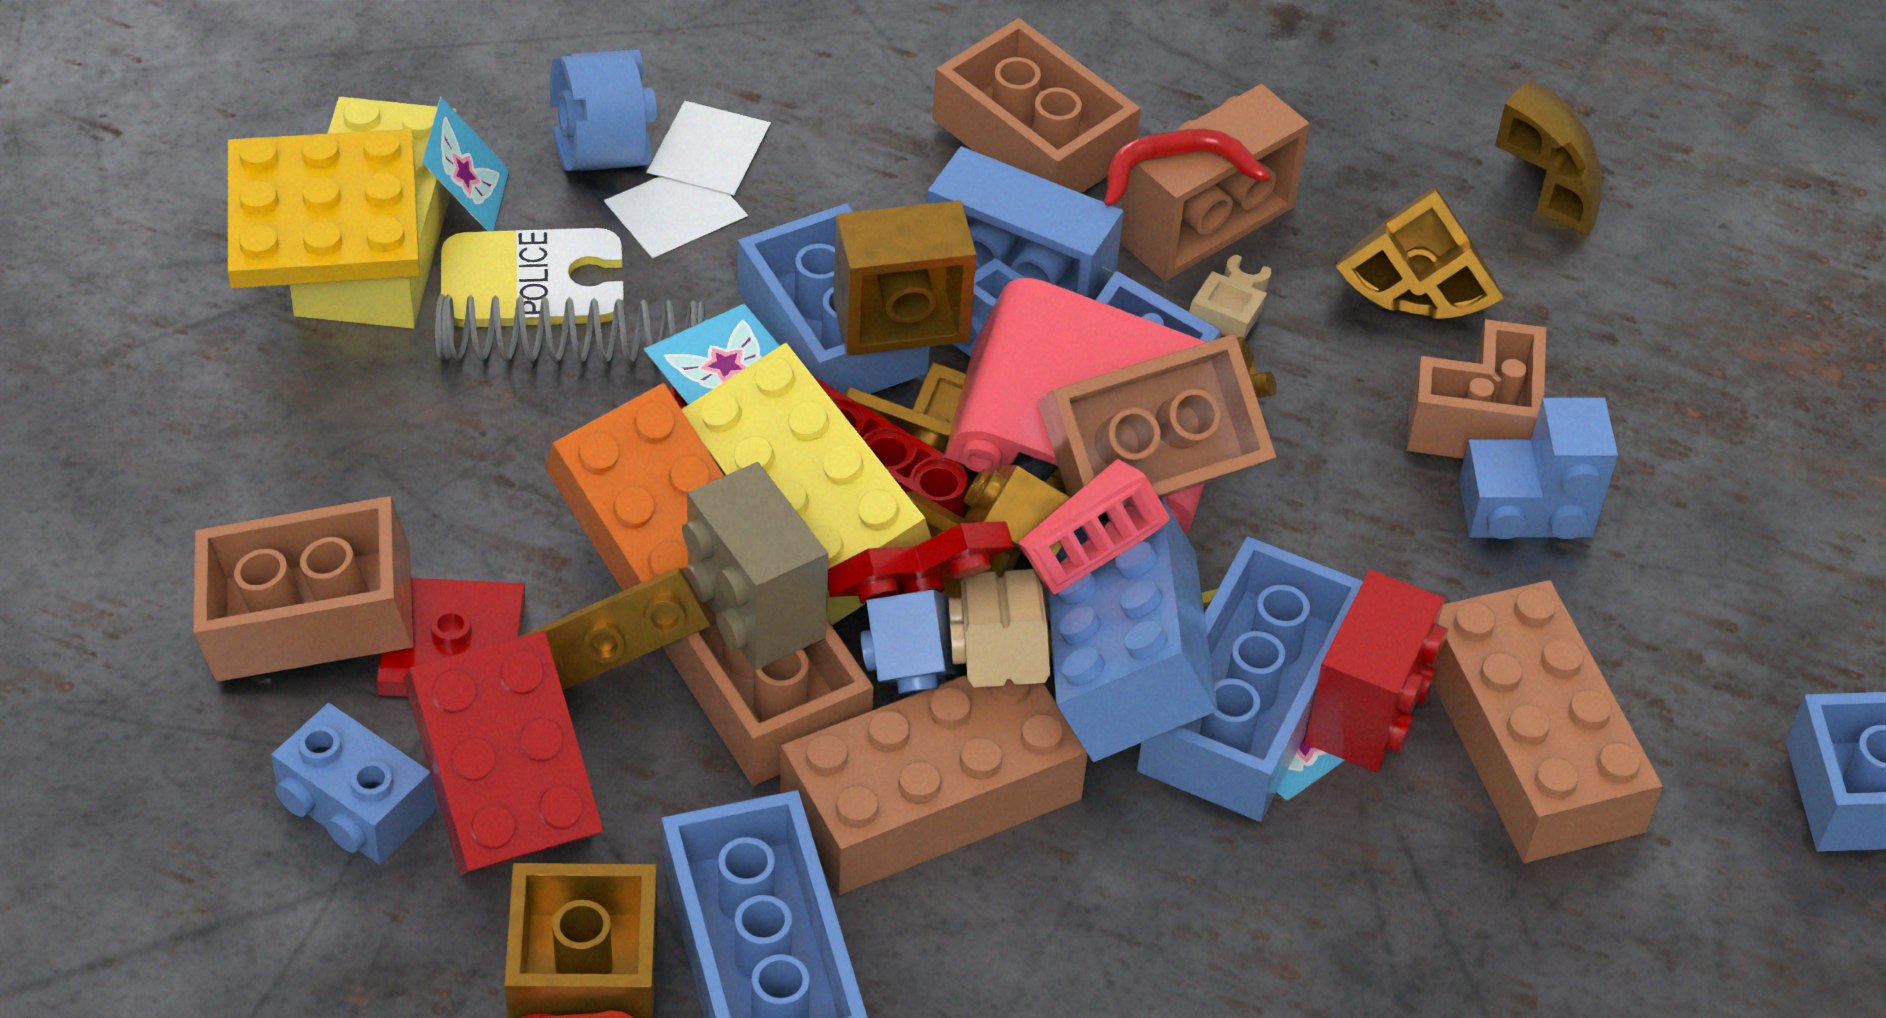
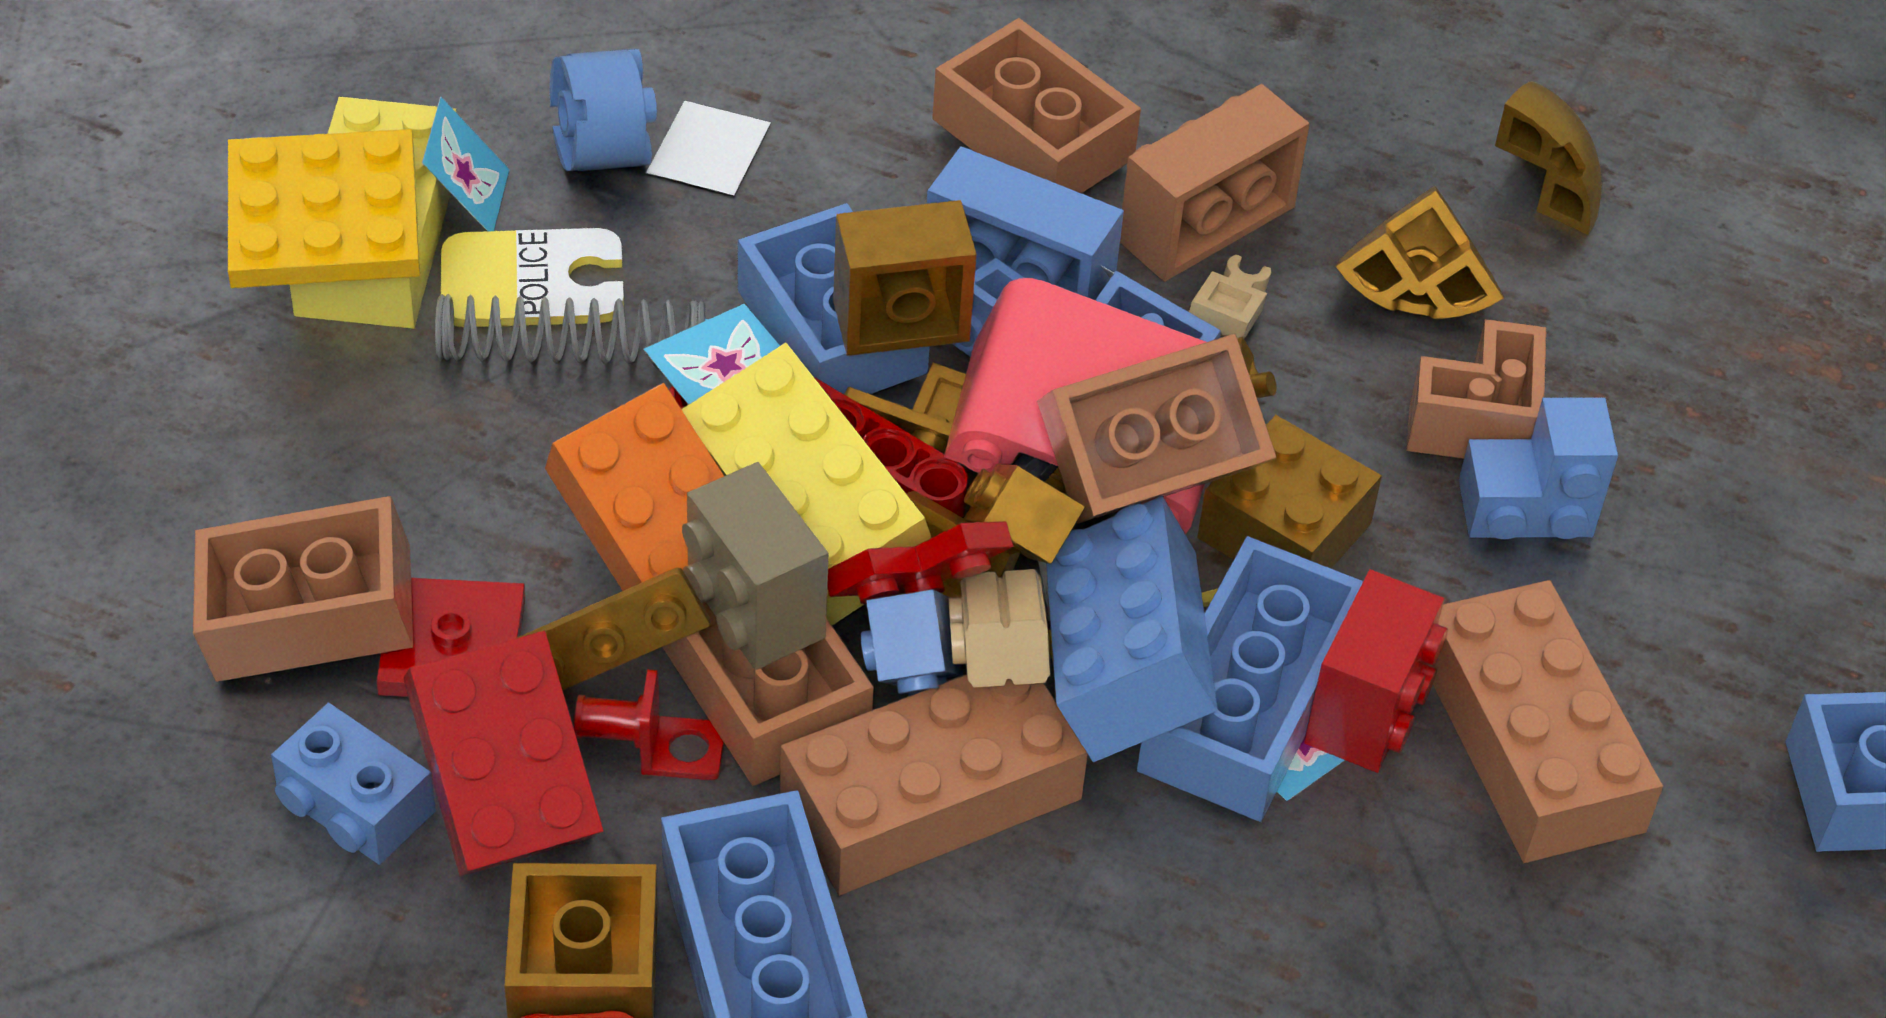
(651, 733): none -> red bracket
(672, 213): white sticker -> none
(1124, 530): coral slope -> none
(1175, 144): red animal -> none
(1300, 502): none -> pearl gold brick

